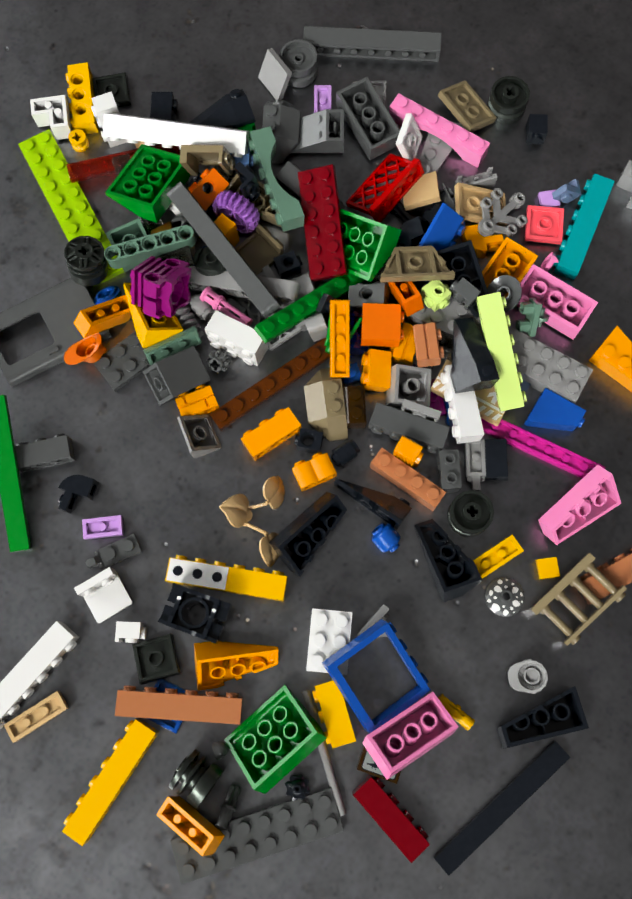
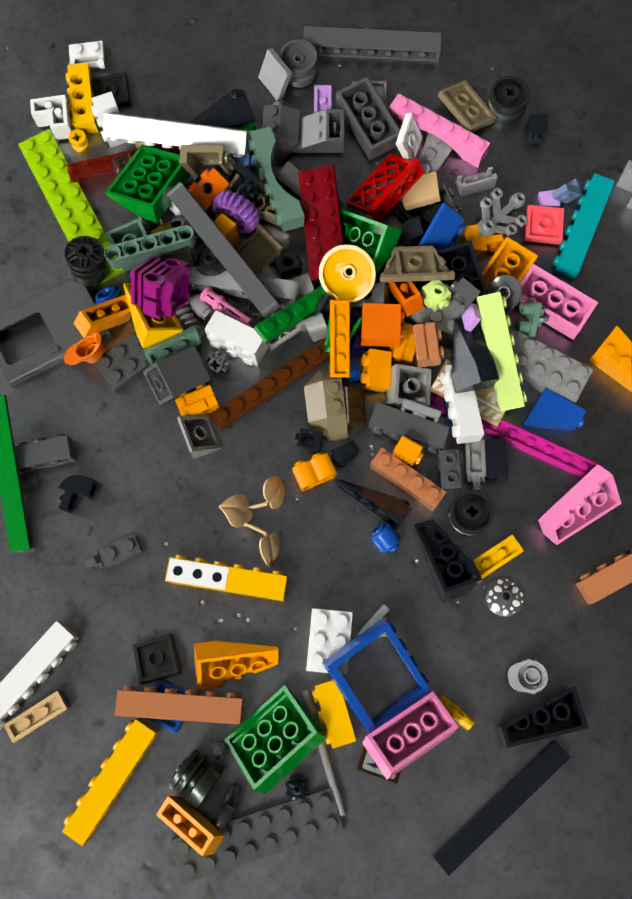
(88, 52): none -> white plate
(103, 527): lavender plate -> none
(104, 594): white bracket -> none
(130, 631): white brick -> none
(163, 106): black brick -> none
(178, 616): black piece -> none
(271, 433): light orange brick -> none
(307, 532): black wedge -> none
(341, 284): none -> yellow dish
(391, 818): dark red brick -> none
(468, 202): tan plate -> none
(471, 317): none -> lavender tile
(547, 568): yellow tile -> none
(549, 261): bright pink piece -> none
(573, 579): dark tan fence -> none

